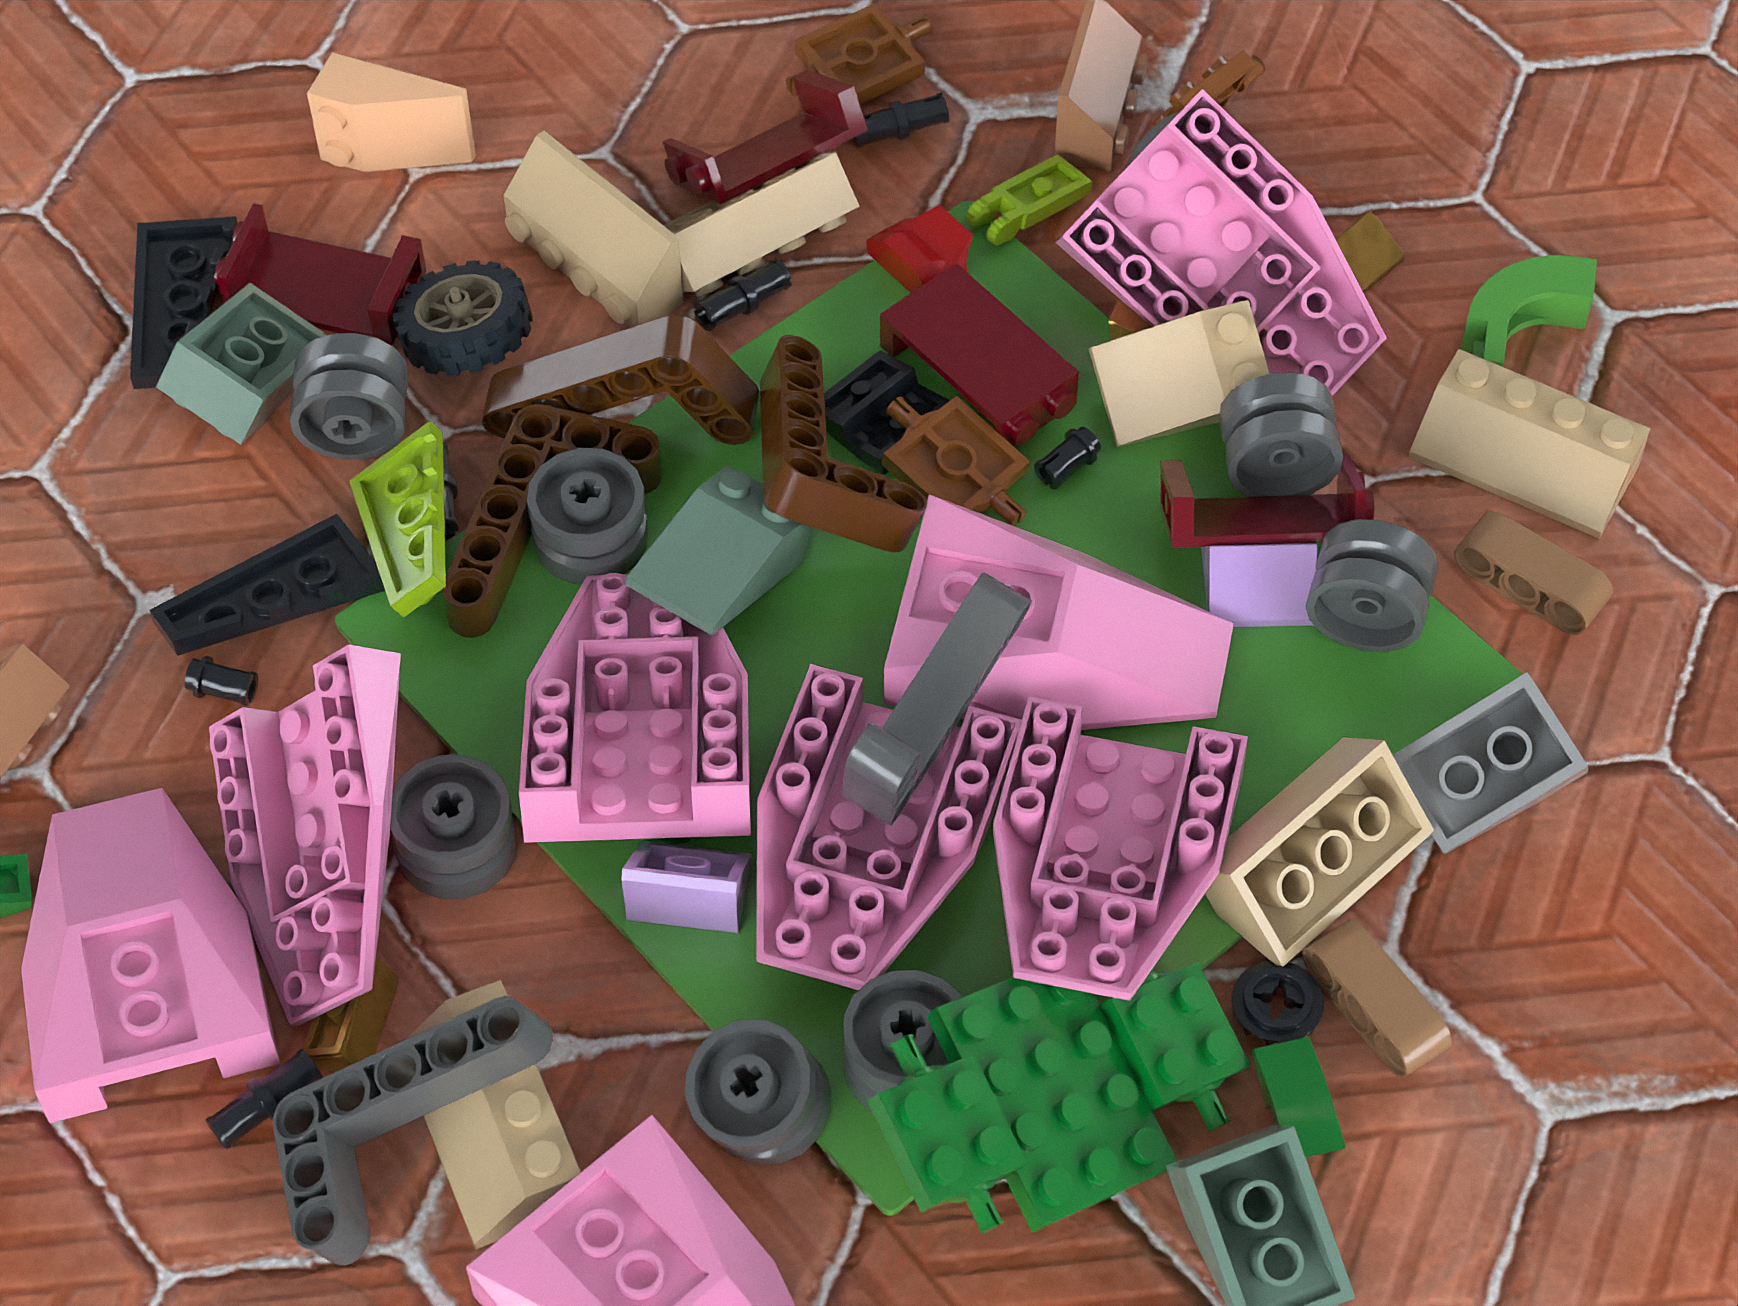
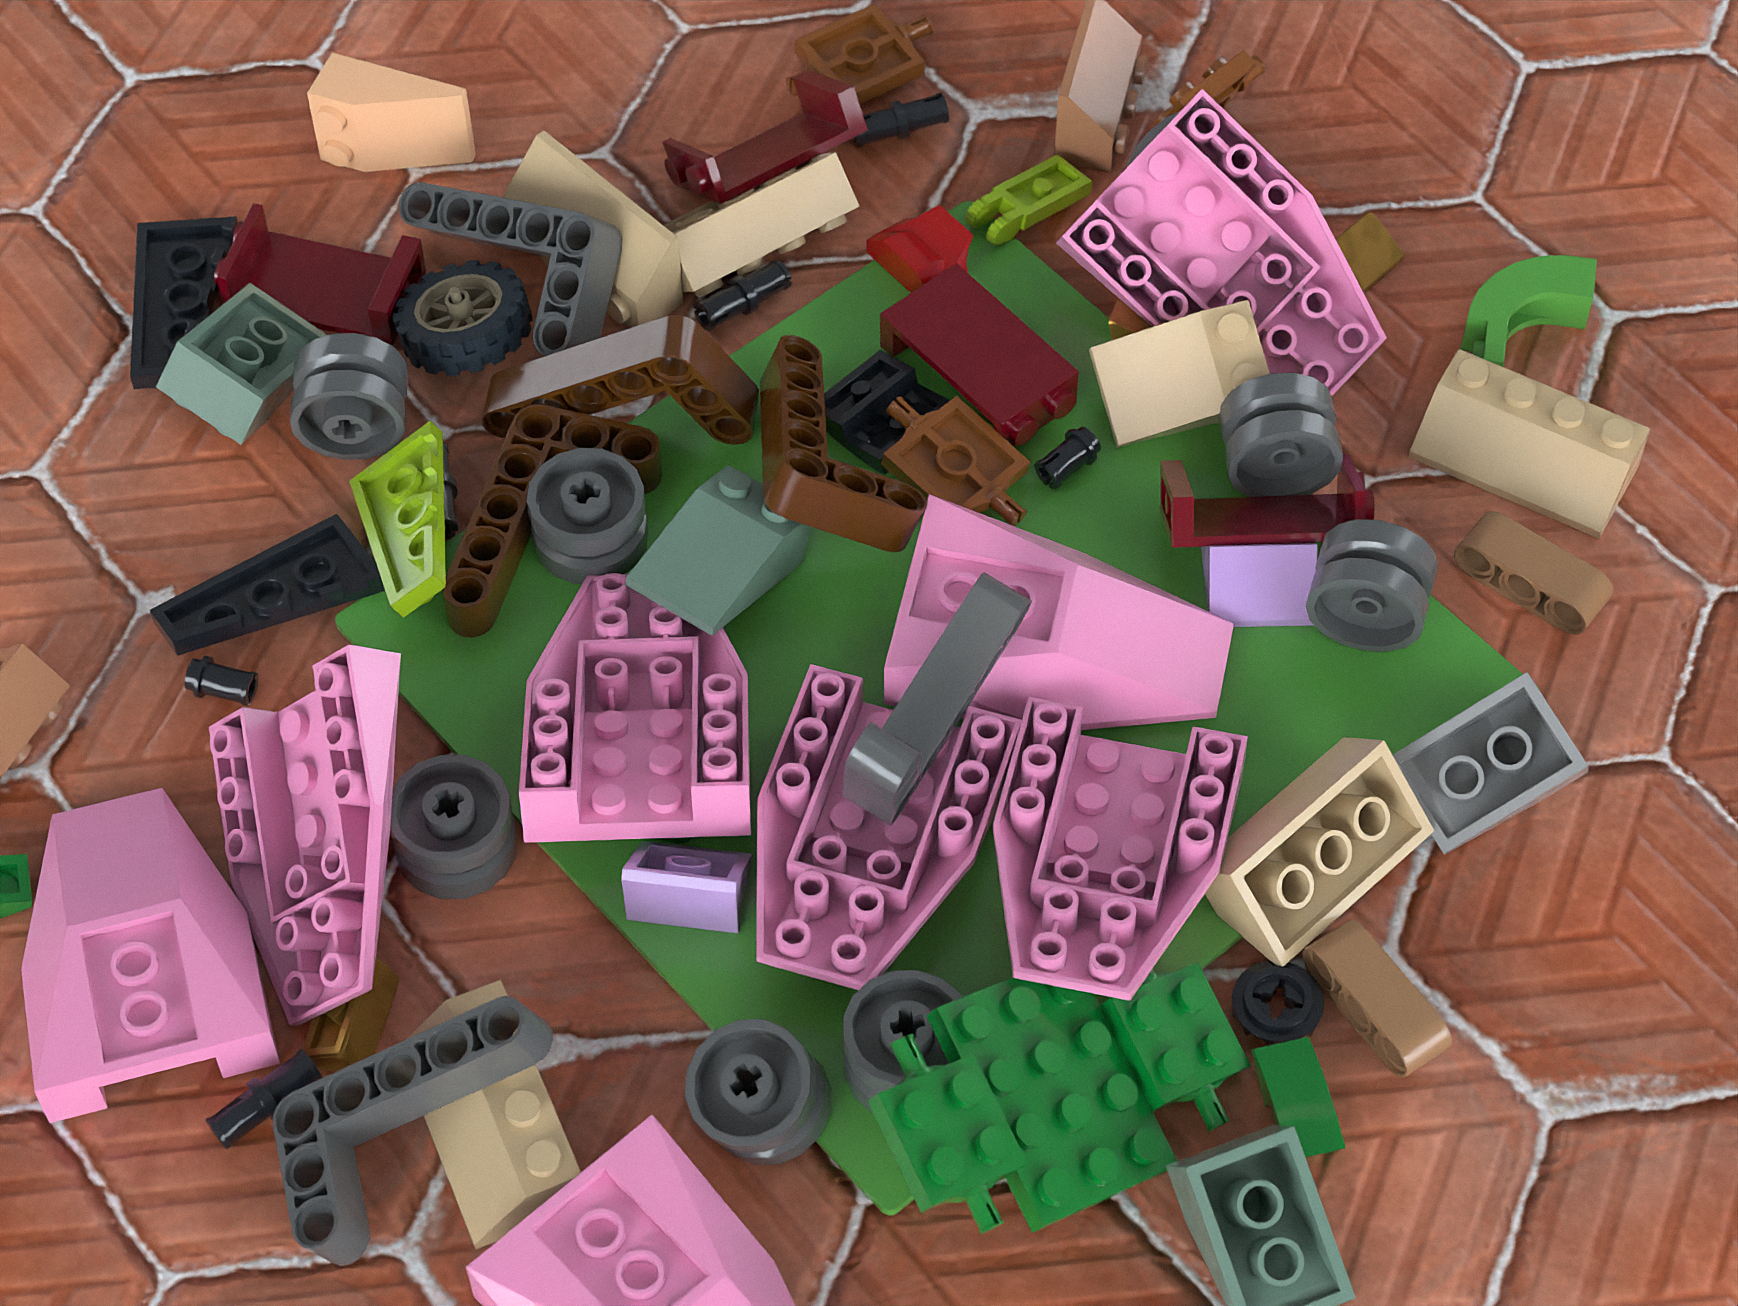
(536, 231): none -> dark grey beam

